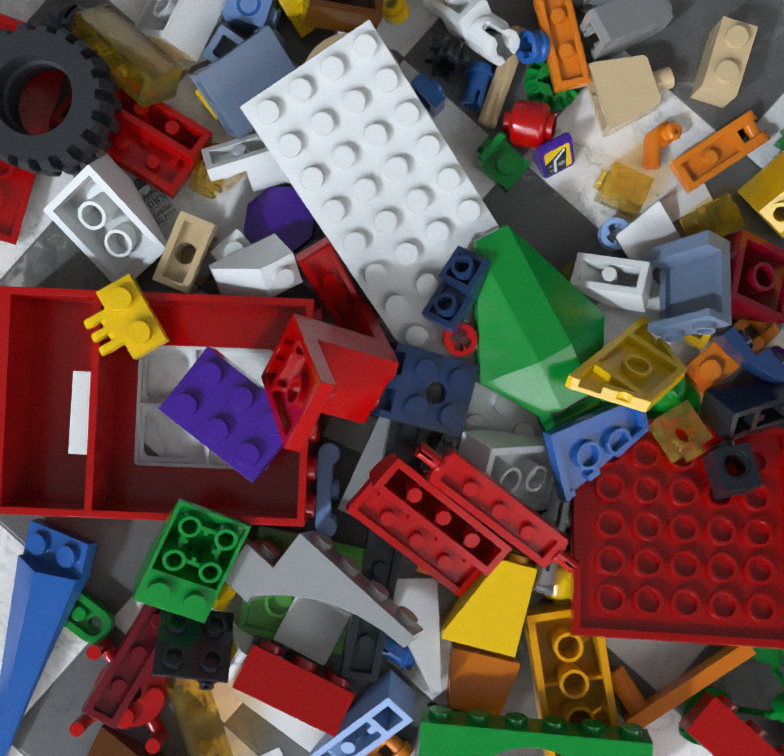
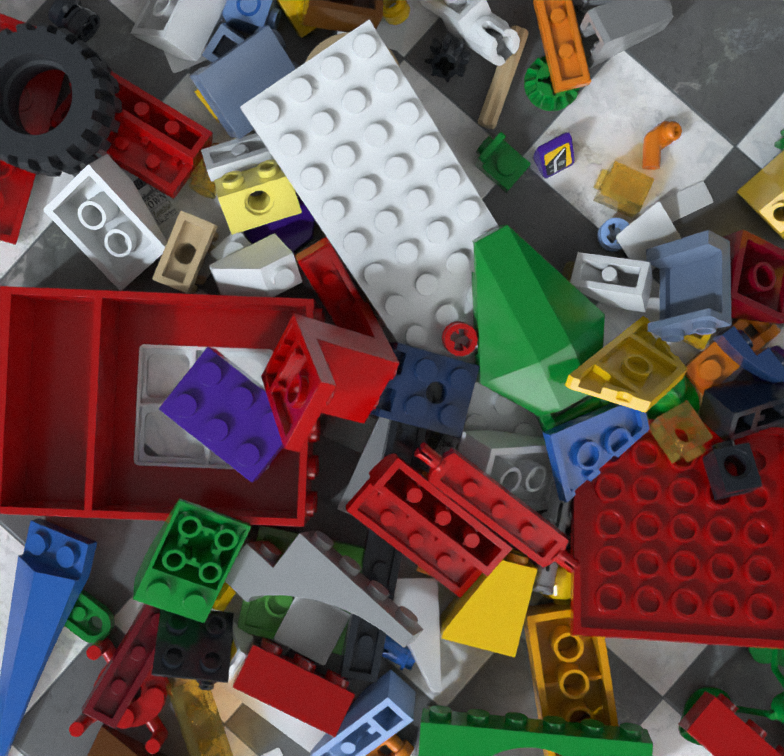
(79, 413): white sticker -> none
(126, 320): yellow hinge -> none
(135, 59): clear yellow brick -> none
(249, 211): none -> light yellow brick
(327, 488): medium blue plate -> none
(429, 93): blue plate -> none
(458, 290): dark blue slope -> none
(478, 77): blue pin -> none
(479, 678): orange torso -> none
(530, 123): red head -> none
(533, 46): blue bush -> none
(625, 91): tan torso -> none
(645, 711): orange piece -> none
(717, 216): clear yellow bracket -> none
(718, 152): orange plate -> none
(723, 62): tan brick -> none

